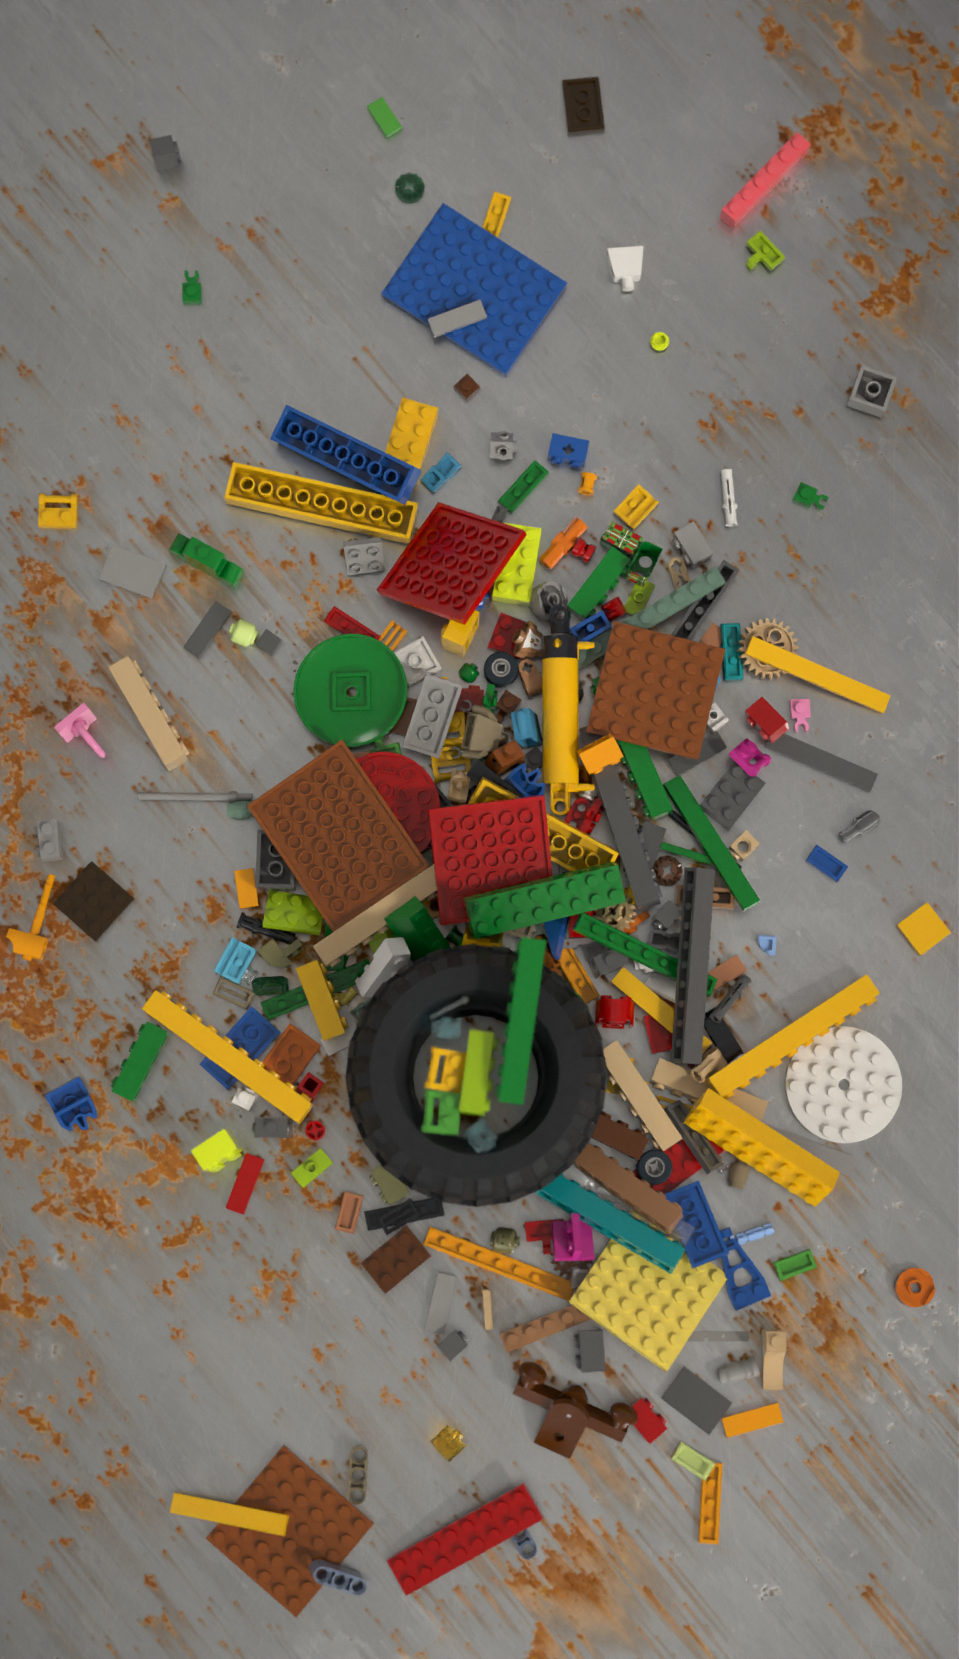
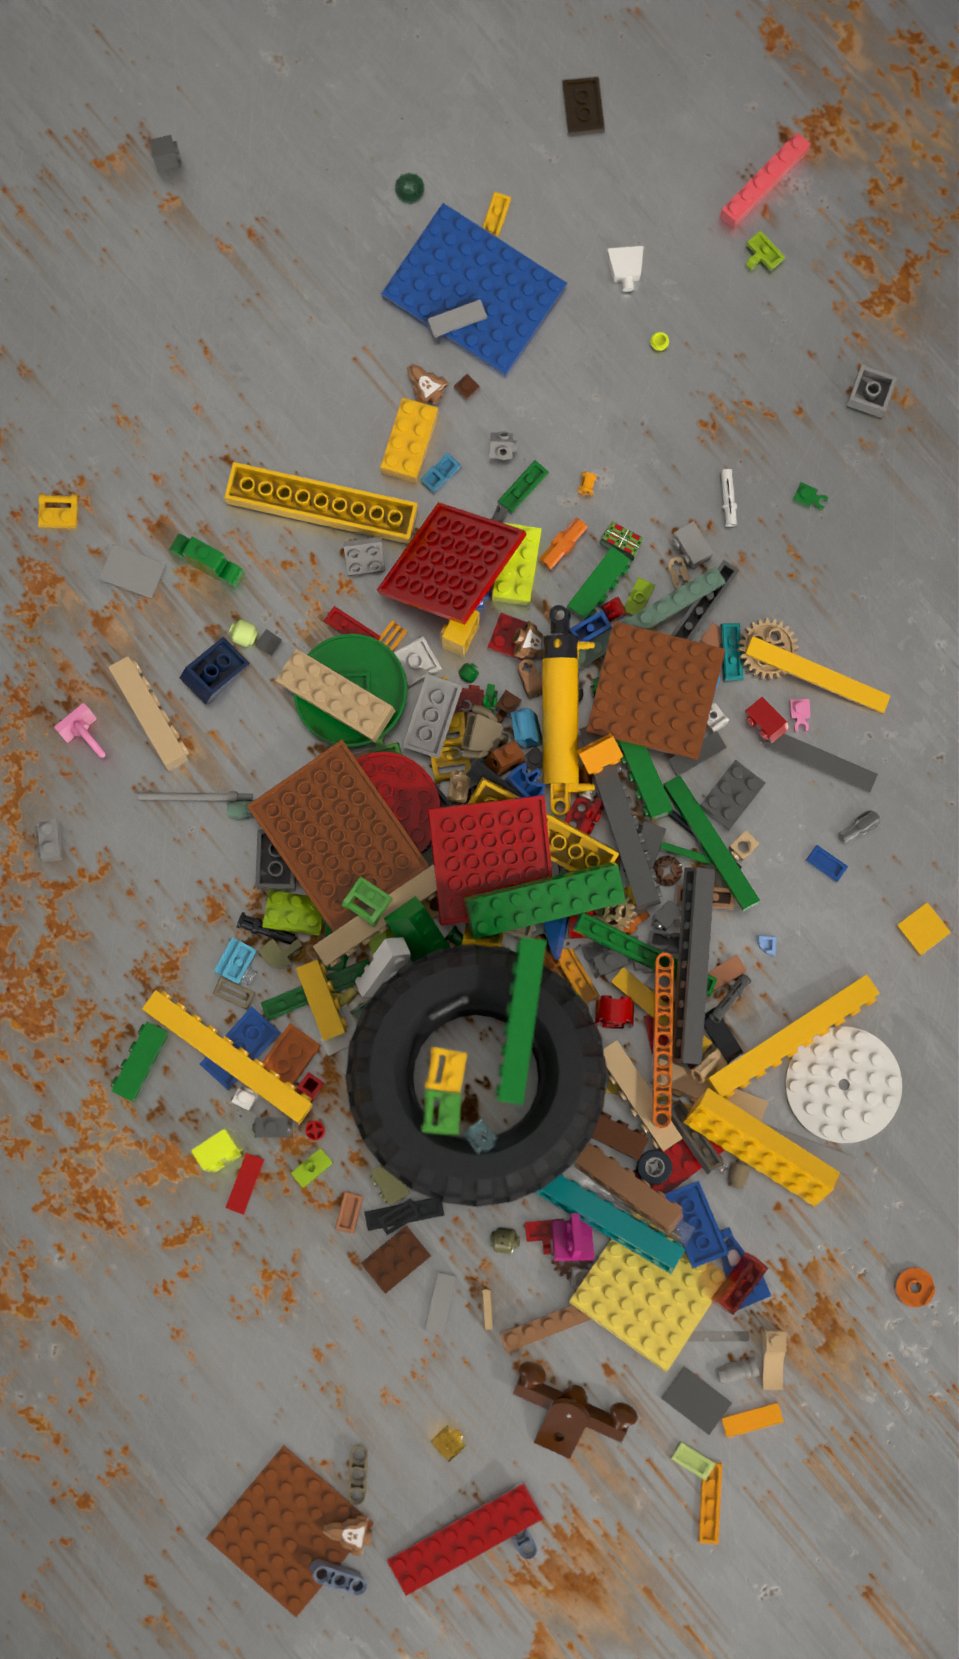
(30, 944): light orange piece -> none
(72, 1104): blue plate -> none
(94, 901): dark brown plate -> none
(191, 291): green plate -> none
(207, 629): dark grey tile -> none
(213, 670): none -> dark blue slope
(229, 1514): yellow tile -> none
(246, 888): light orange tile -> none
(270, 985): clear green beam -> none
(335, 695): none -> tan brick
(346, 454): blue brick -> none
(351, 1534): none -> medium nougat rock
(369, 895): none -> bright green plate
(384, 117): bright green tile -> none
(403, 723): nougat tile -> none
(426, 385): none -> medium nougat rock
(447, 1028): clear light blue brick -> none
(453, 1344): dark grey brick -> none
(477, 1073): lime brick -> none
(498, 1263): light orange tile -> none
(499, 675): black wheel -> none
(547, 596): light grey cylinder -> none
(559, 446): blue brick -> none
(583, 550): red wheel -> none
(591, 1350): dark grey brick -> none
(636, 507): yellow plate -> none
(645, 549): green piece -> none
(648, 1423): red brick -> none
(662, 1030): none -> orange beam
(739, 1283): none -> clear red brick
(746, 752): dark pink plate -> none
(754, 1233): light blue axle -> none
(795, 1264): bright green tile -> none

